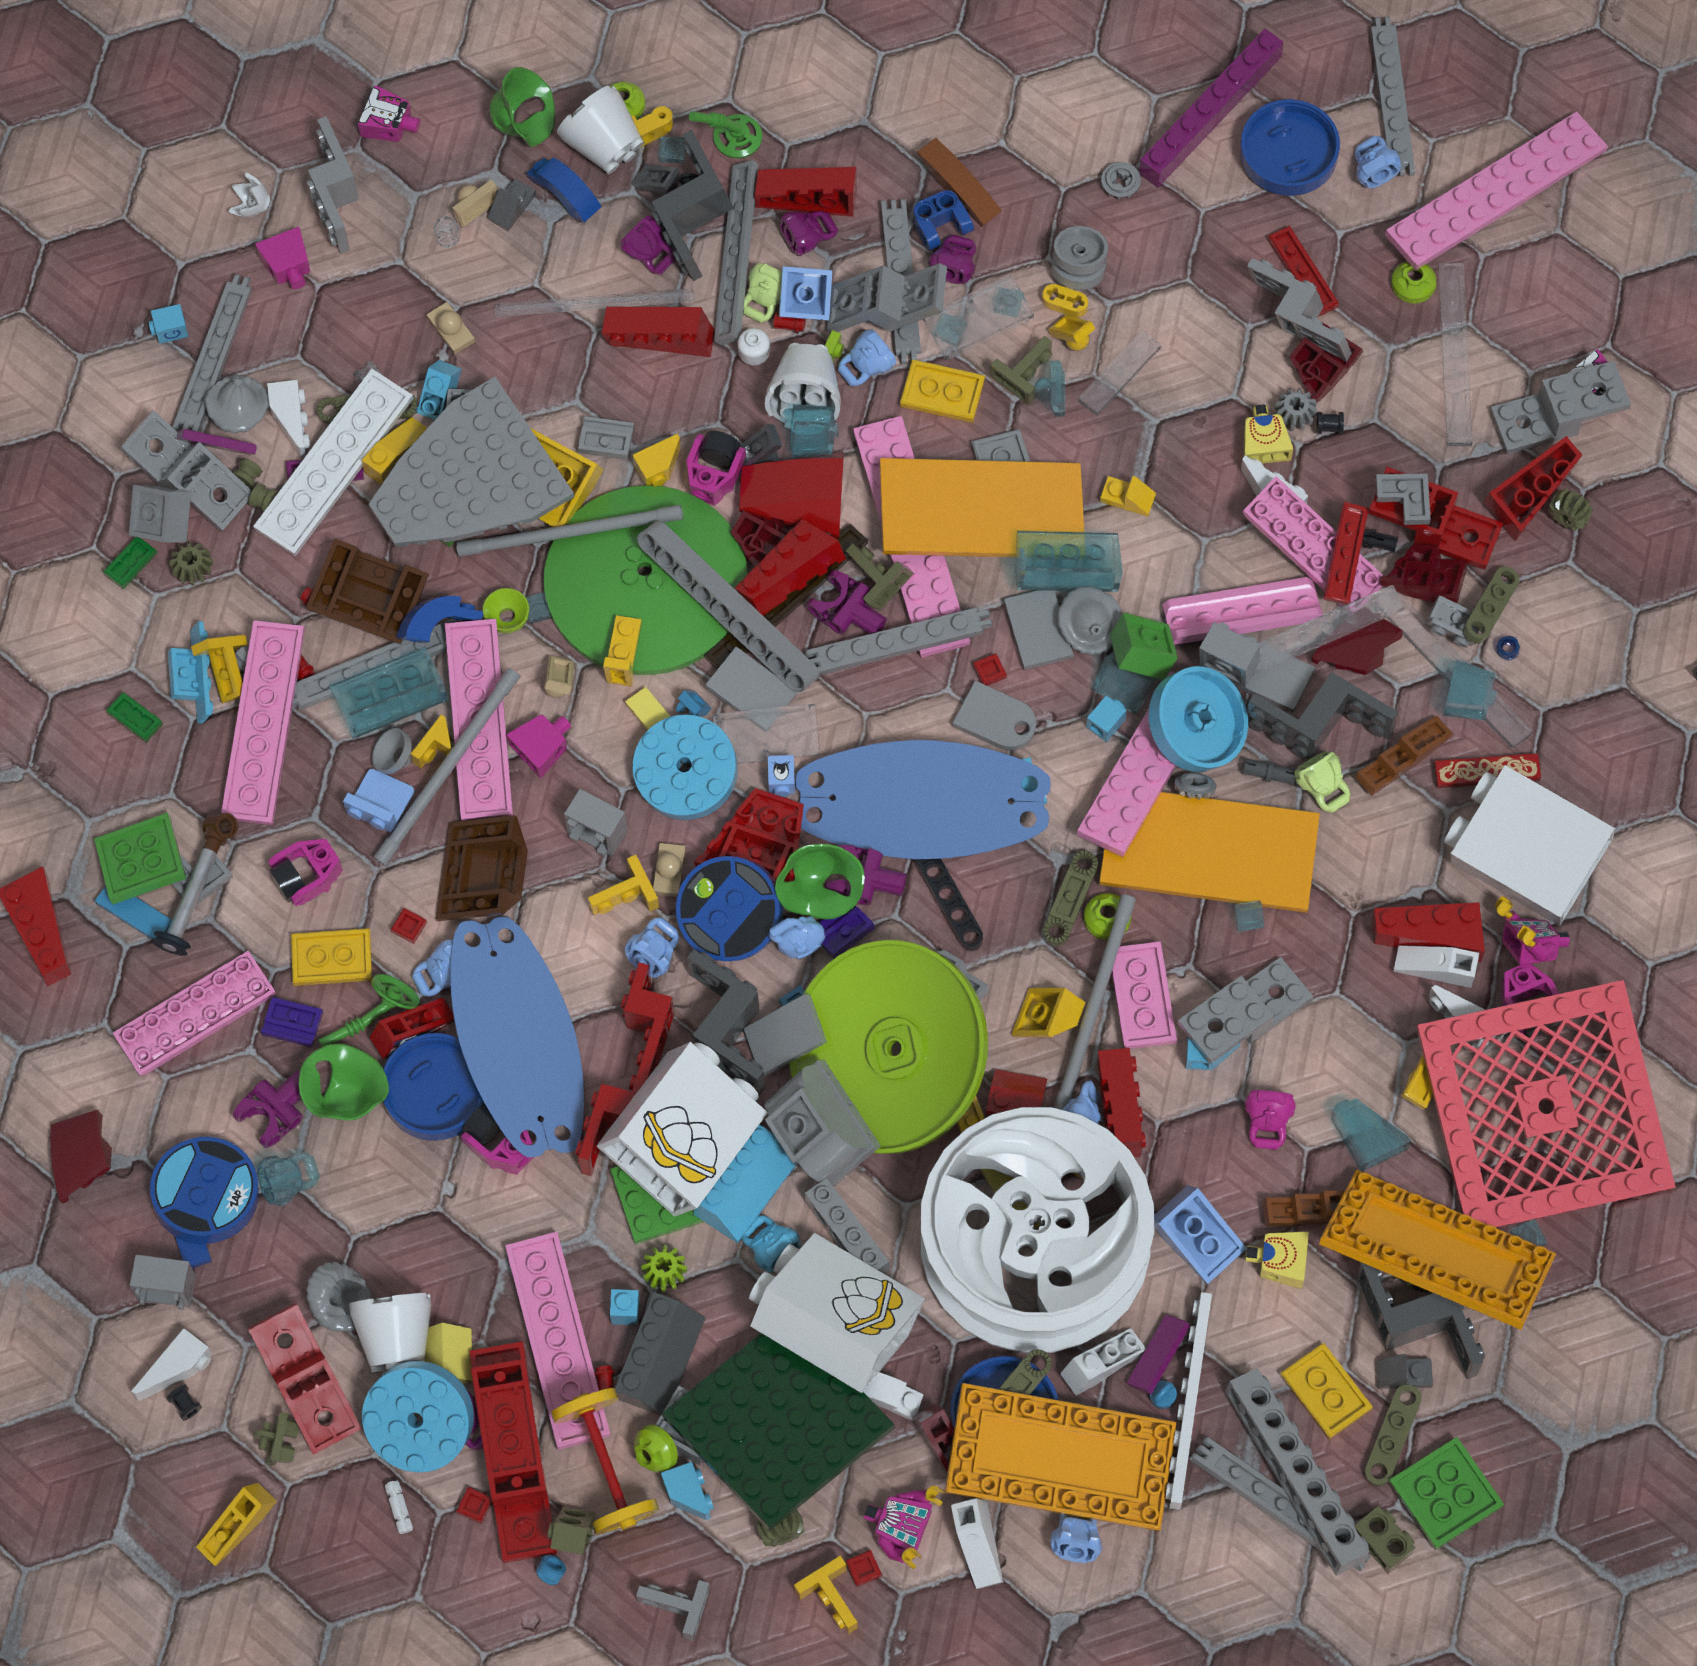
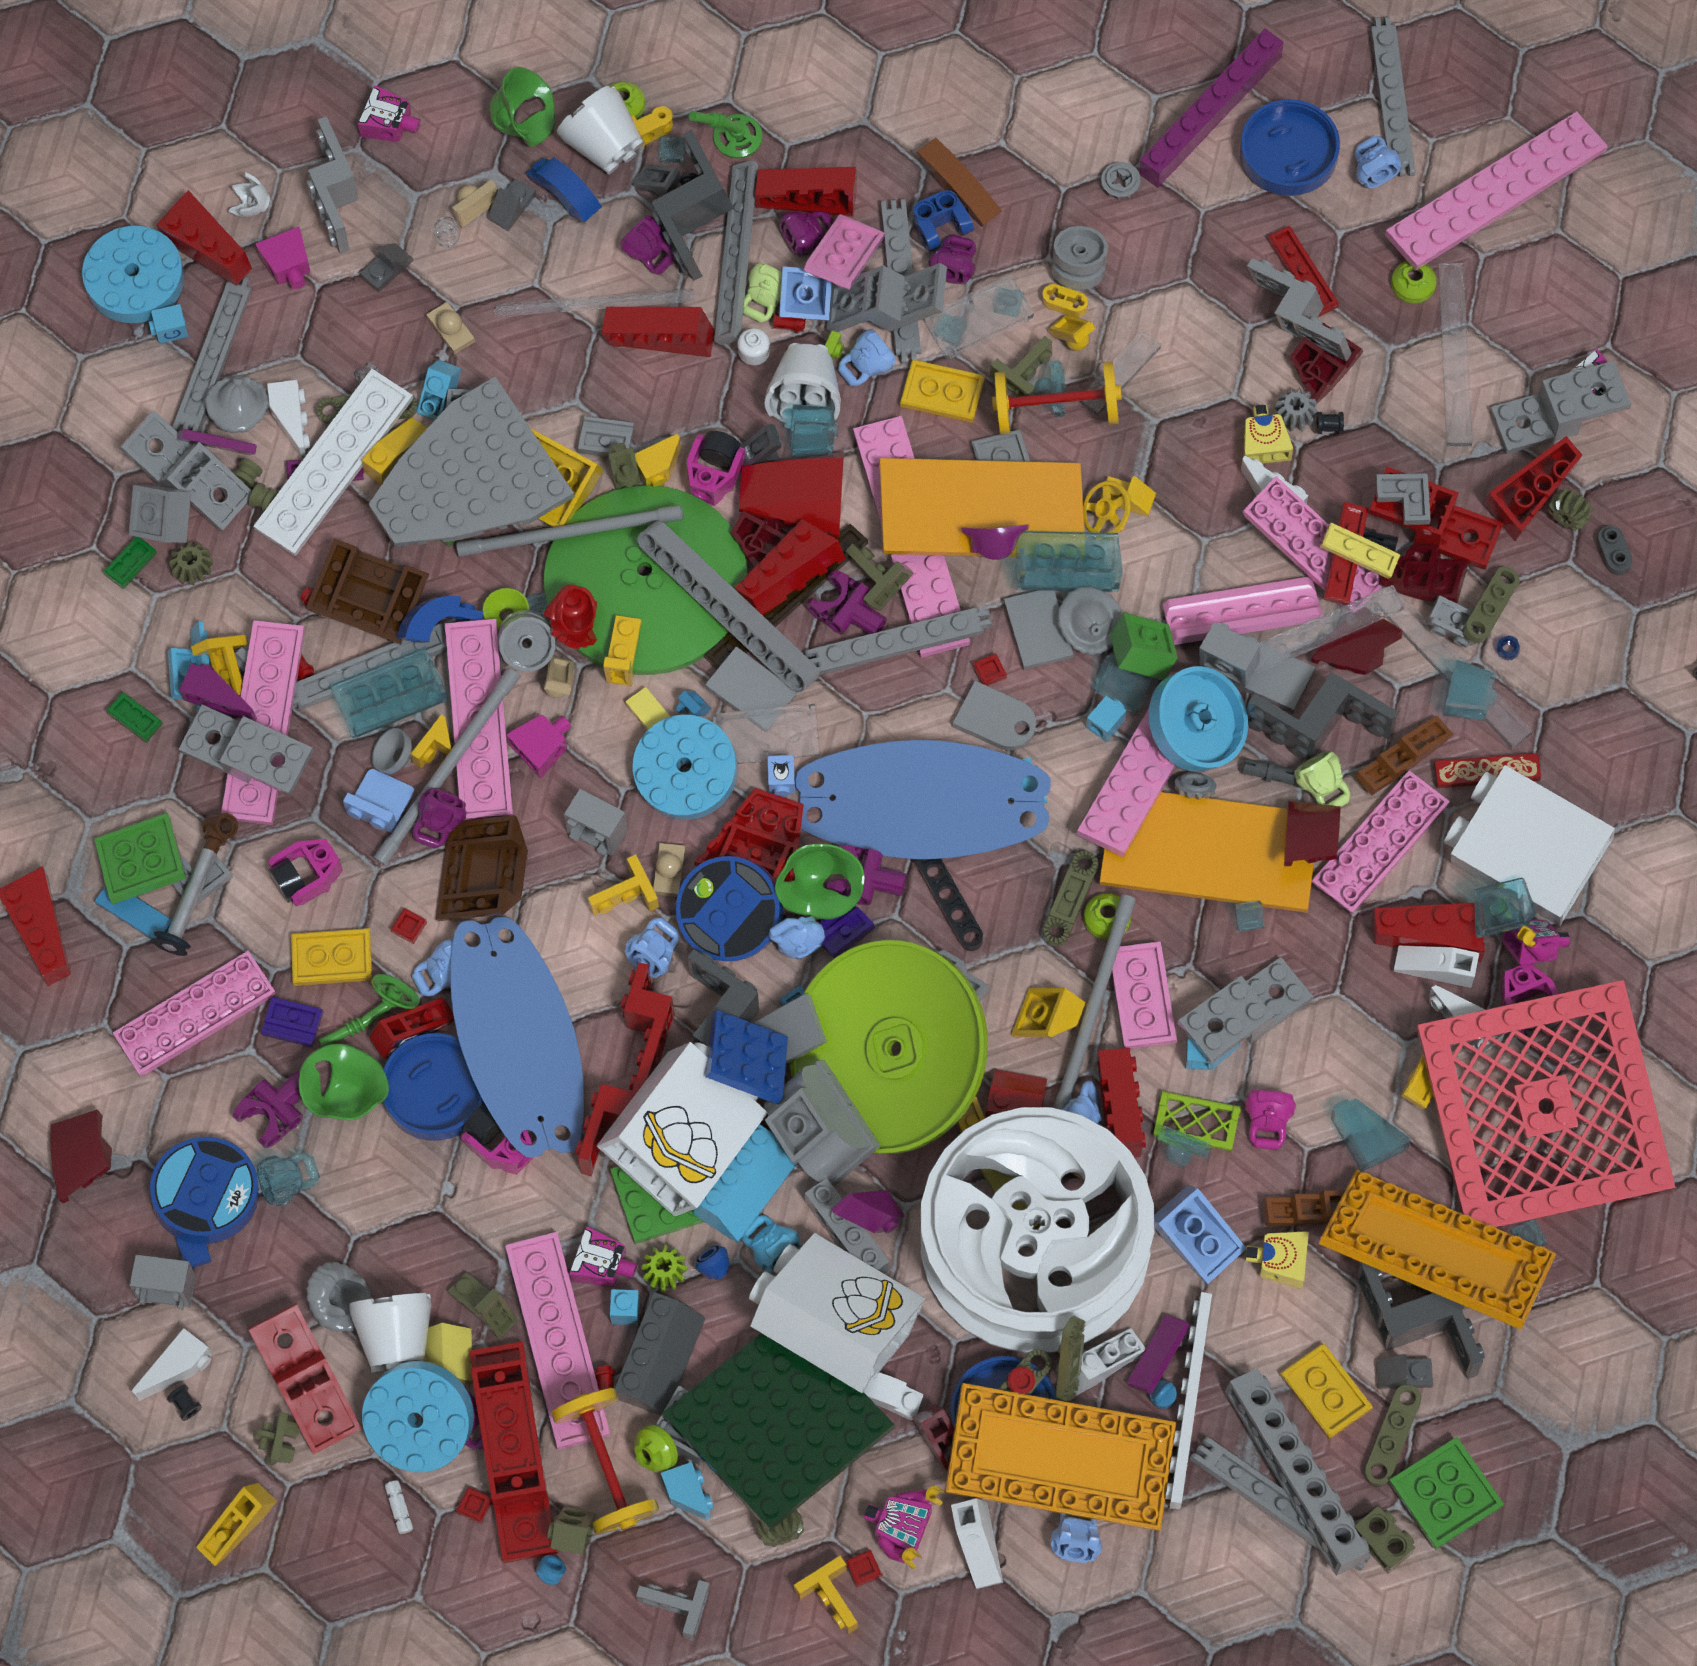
(118, 256): none -> medium azure piece
(204, 239): none -> red wedge
(207, 688): none -> magenta slope
(246, 749): none -> light grey bracket
(386, 266): none -> flat silver slope
(438, 813): none -> magenta piece
(484, 1304): none -> olive bracket
(531, 654): none -> light grey wheel
(573, 616): none -> red hair
(600, 1260): none -> torso
(623, 466): none -> olive hips
(713, 1262): none -> blue cone
(747, 1057): none -> blue plate
(844, 251): none -> bright pink plate
(870, 1210): none -> magenta slope
(995, 542): none -> magenta hat
(1003, 402): none -> yellow piece
(1021, 1380): none -> red tile
(1070, 1359): none -> olive plate
(1106, 508): none -> yellow wheel
(1182, 1146): none -> clear light blue tile
(1213, 1106): none -> lime window
(1311, 832): none -> dark red slope
(1360, 550): none -> light yellow tile
(1381, 842): none -> bright pink plate
(1503, 907): none -> clear light blue slope
(1614, 548): none -> dark grey plate

